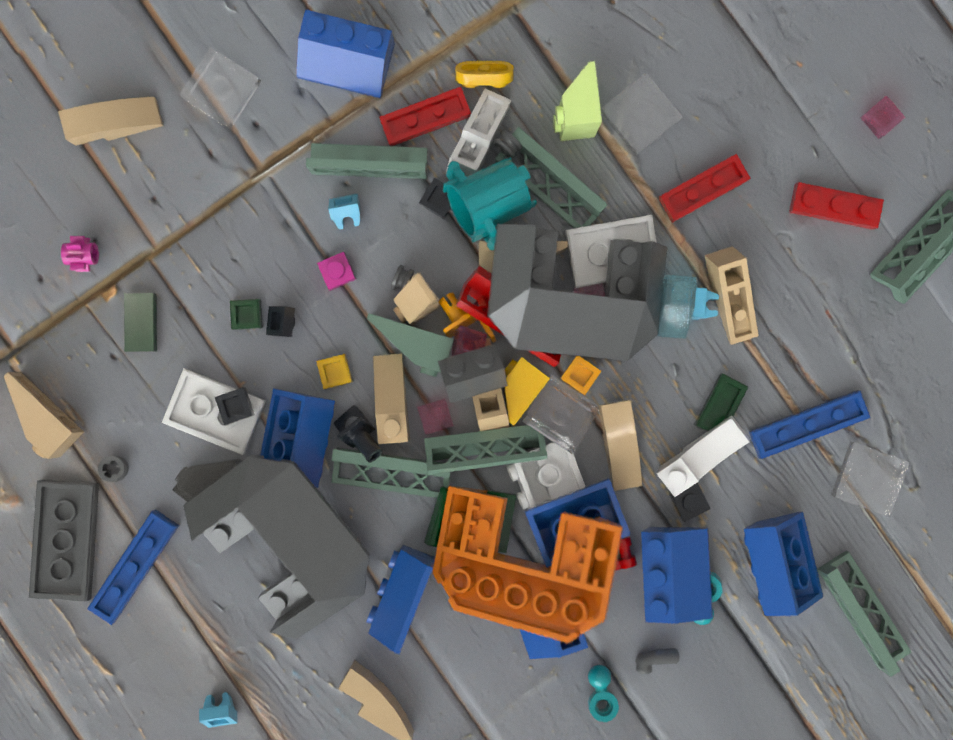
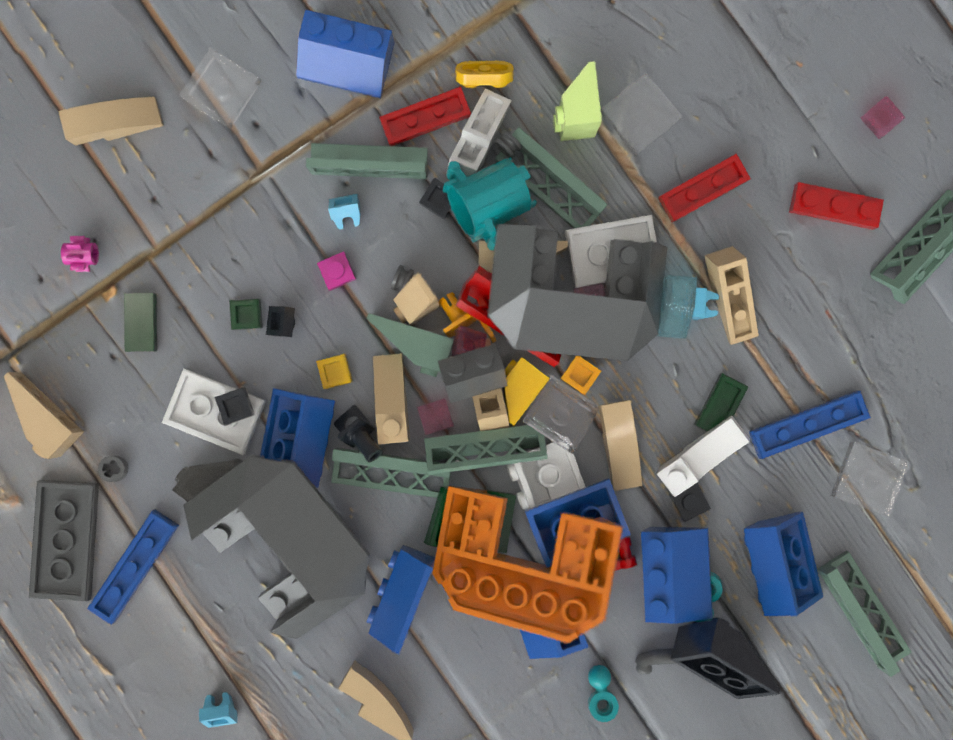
(723, 659): none -> black slope

